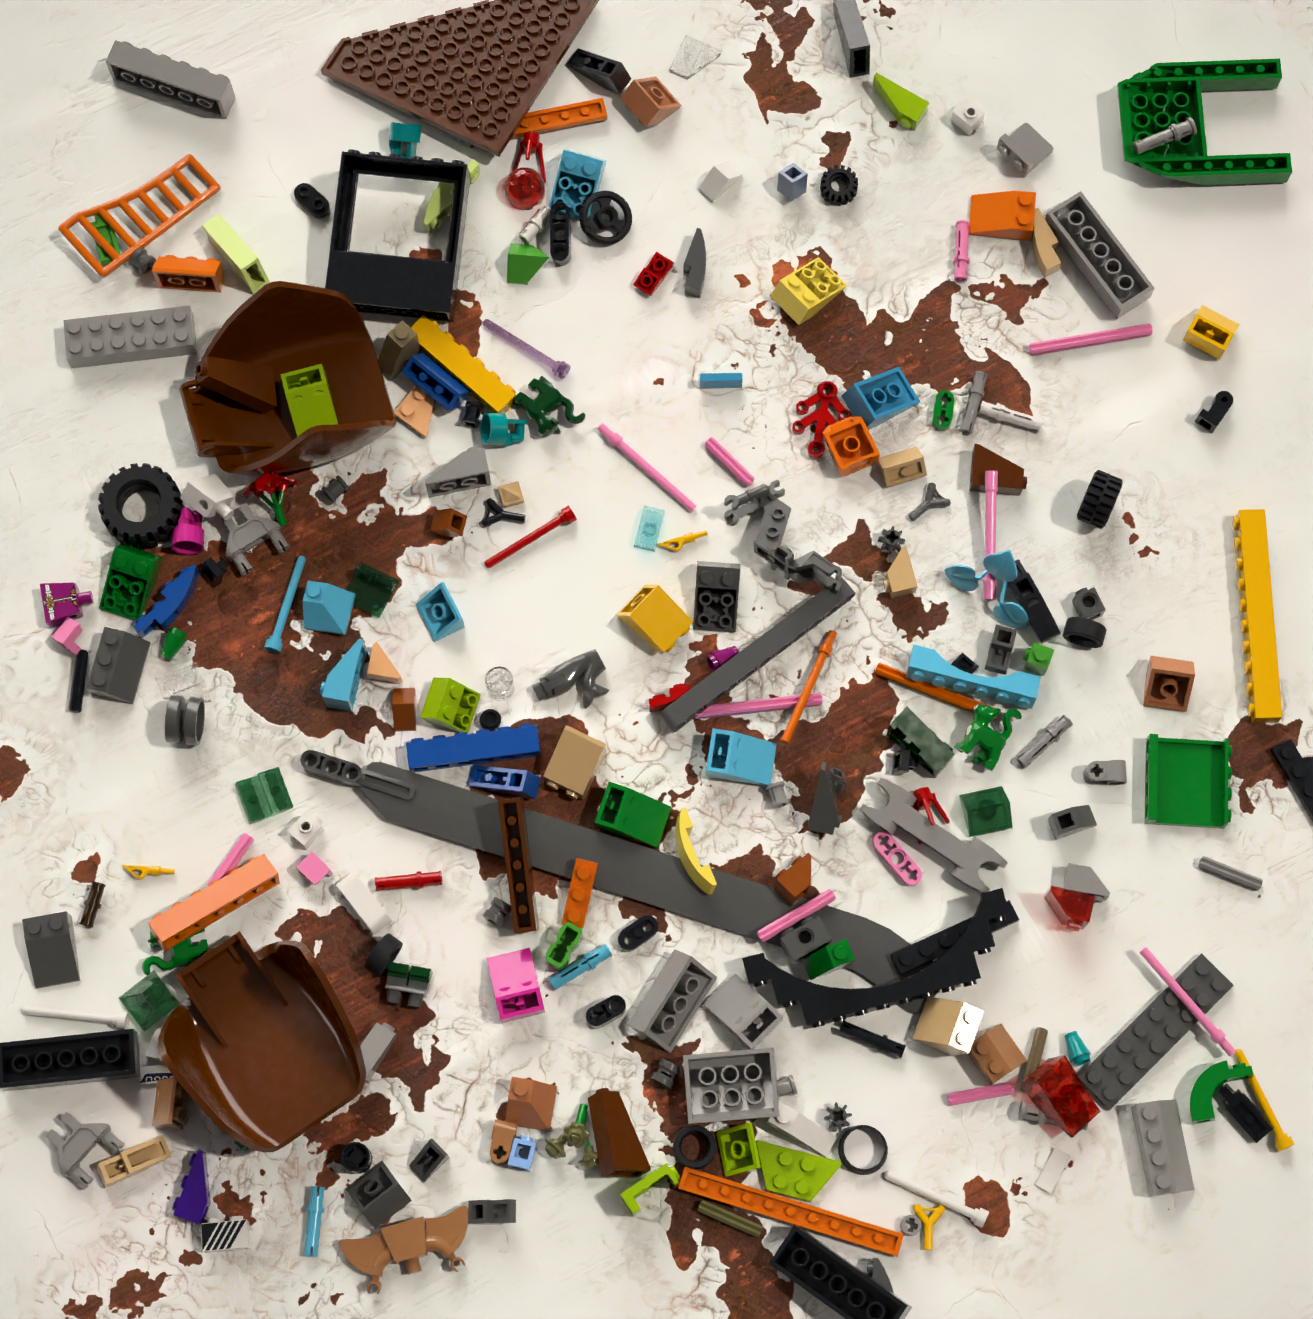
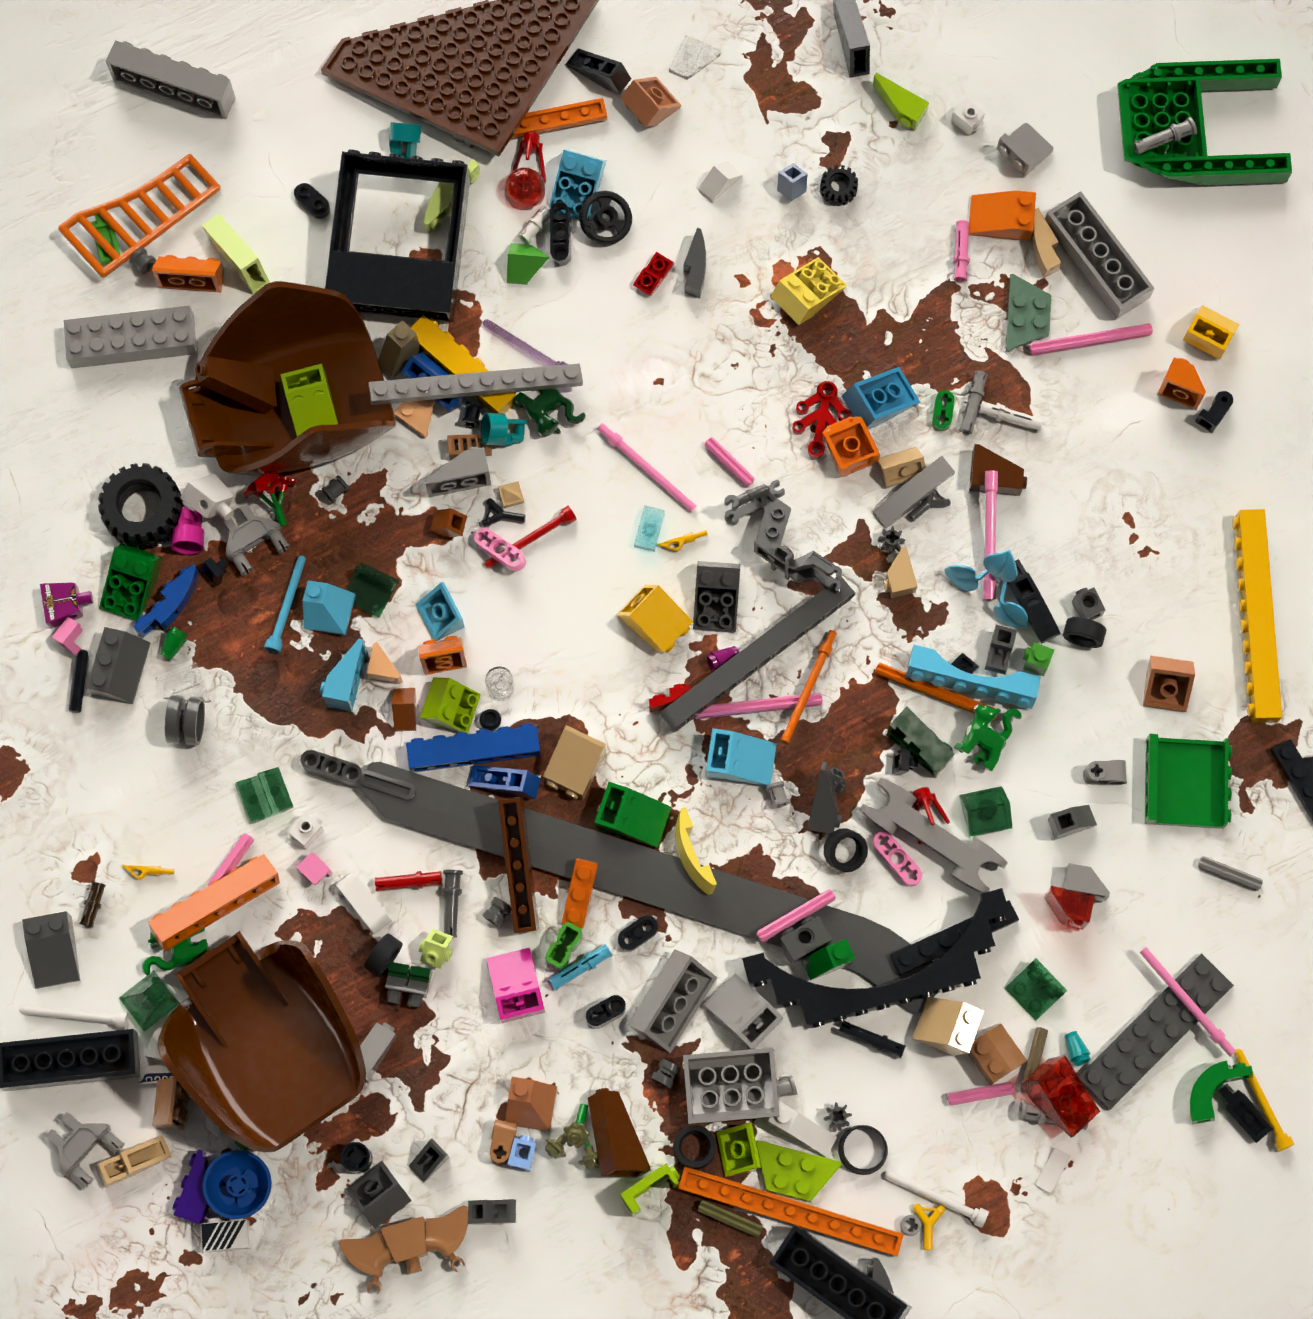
(240, 1171): none -> blue piece
(314, 1221): medium azure pin -> none
(436, 949): none -> yellowish green brick
(442, 655): none -> orange slope
(451, 892): none -> dark grey pin
(455, 439): none -> medium nougat slope
(475, 384): none -> light grey plate
(497, 541): none -> bright pink beam
(566, 674): dark grey piece -> none
(720, 380): dark azure tile -> none
(795, 881): dark orange slope -> none
(831, 845): none -> black tyre
(913, 492): none -> light grey slope
(1027, 313): none -> sand green wing
(1036, 989): none -> clear green hinge
(1051, 735): light grey pin -> none
(1099, 499): black tyre -> none
(1162, 1147): light grey slope -> none
(1182, 384): none -> orange slope

